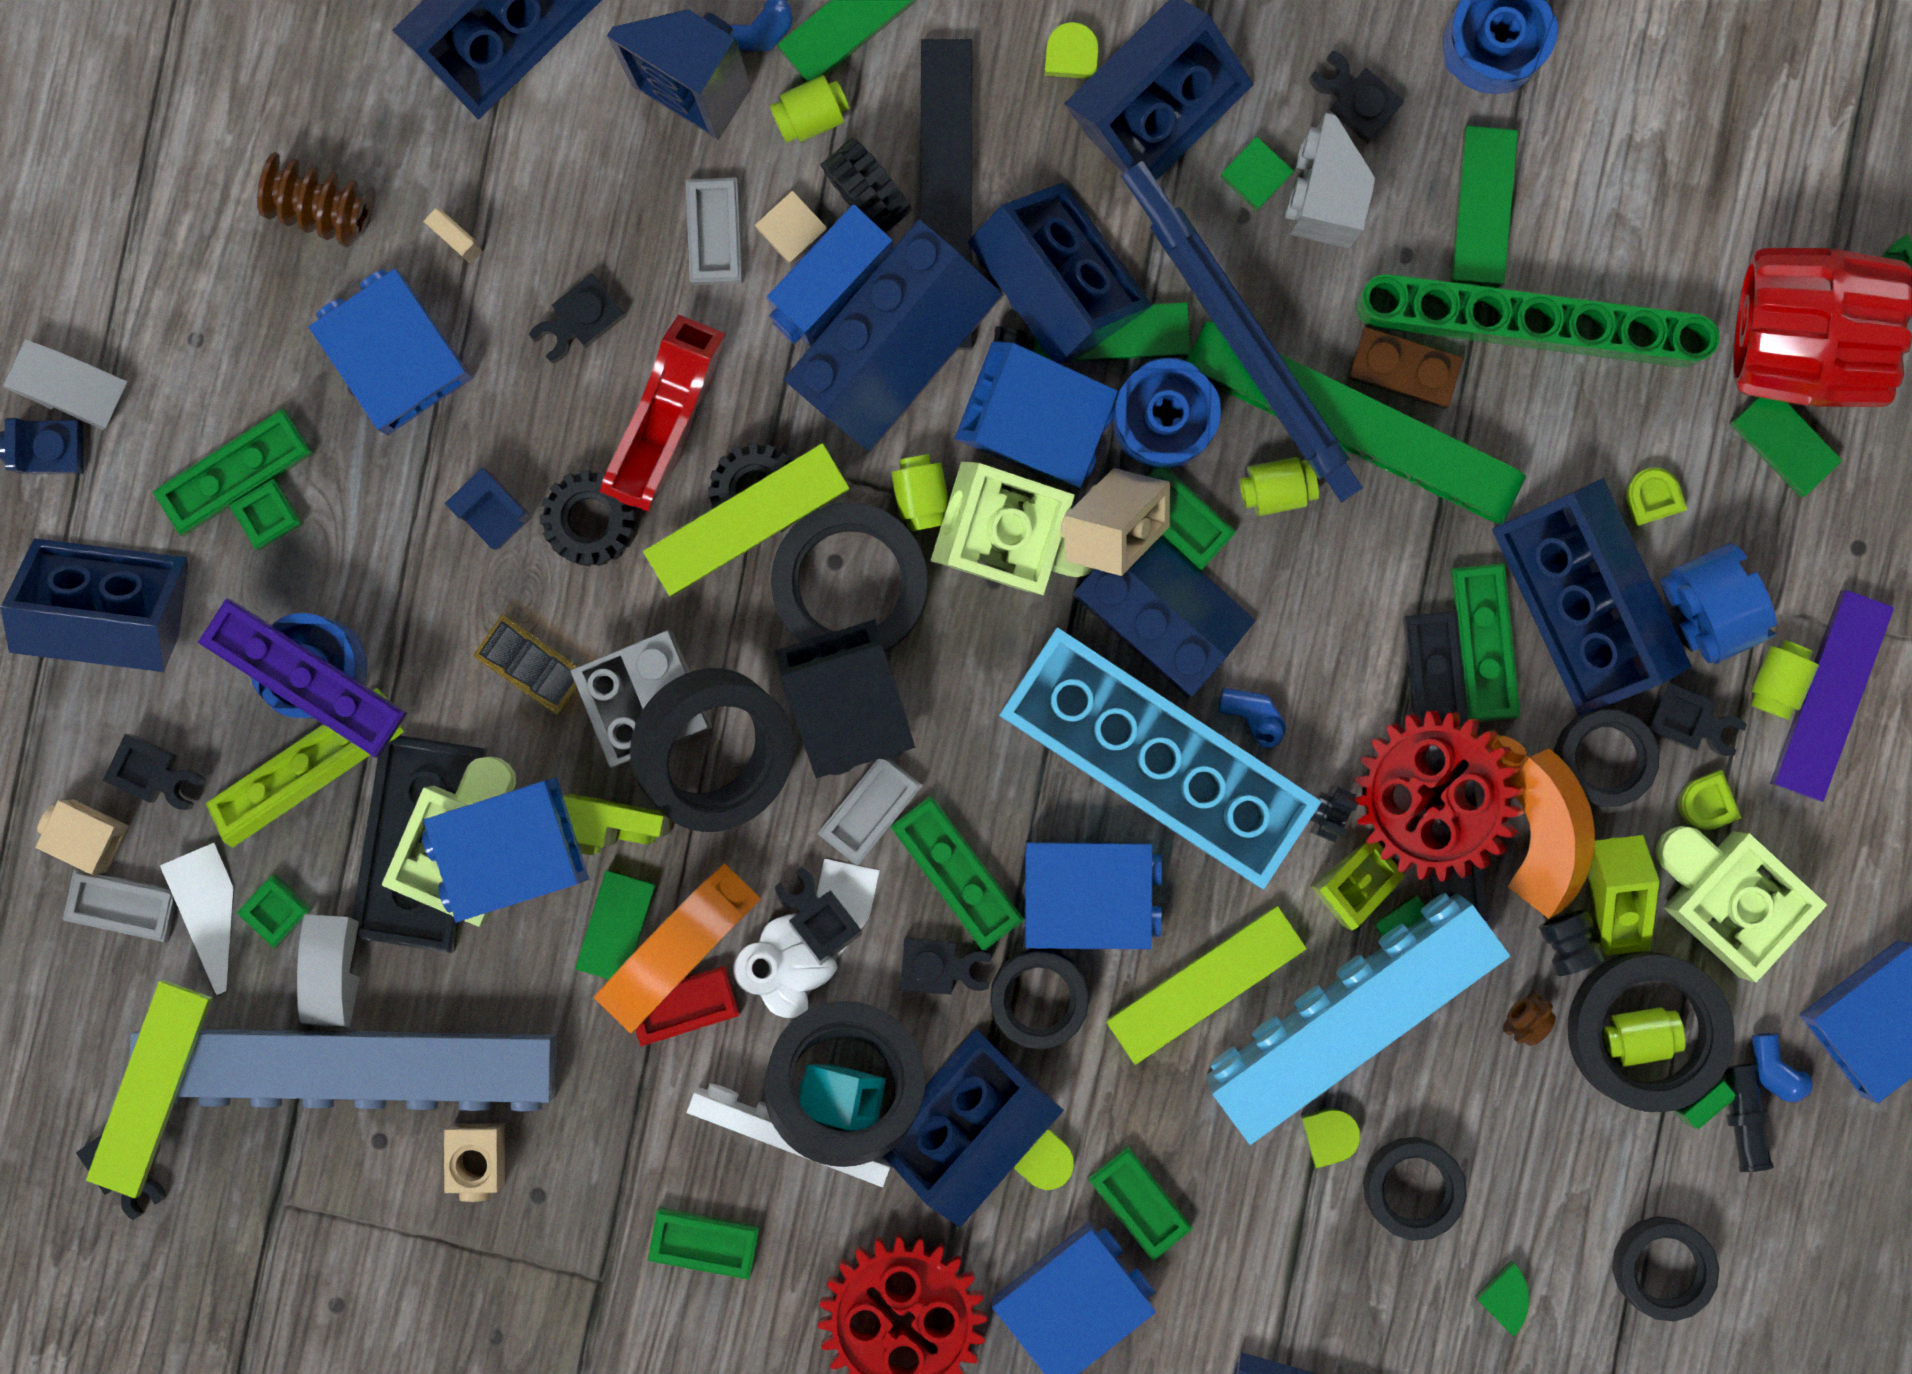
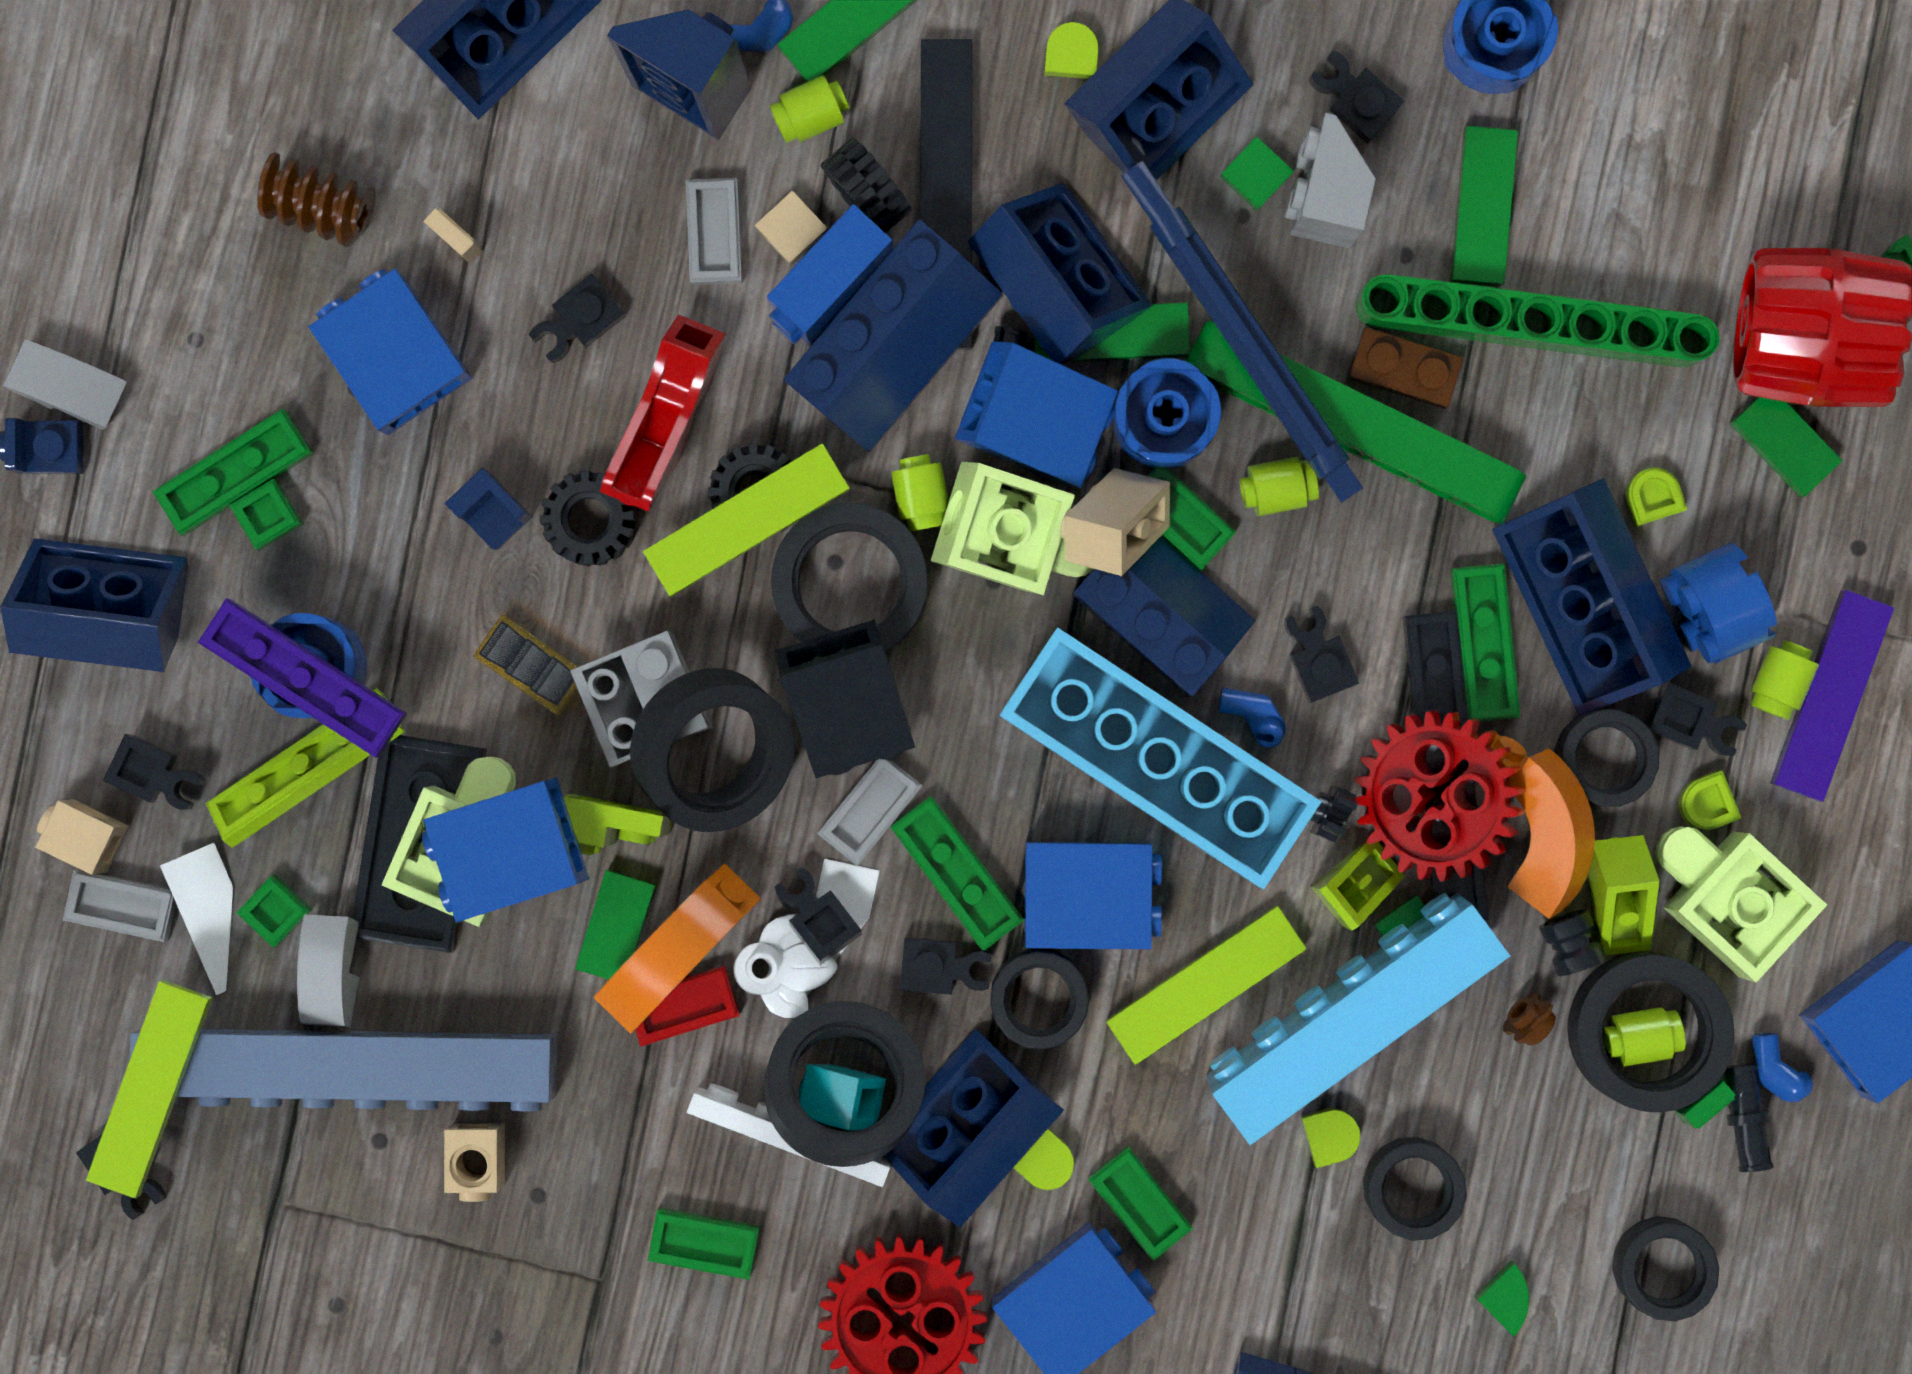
(1322, 664): none -> black plate

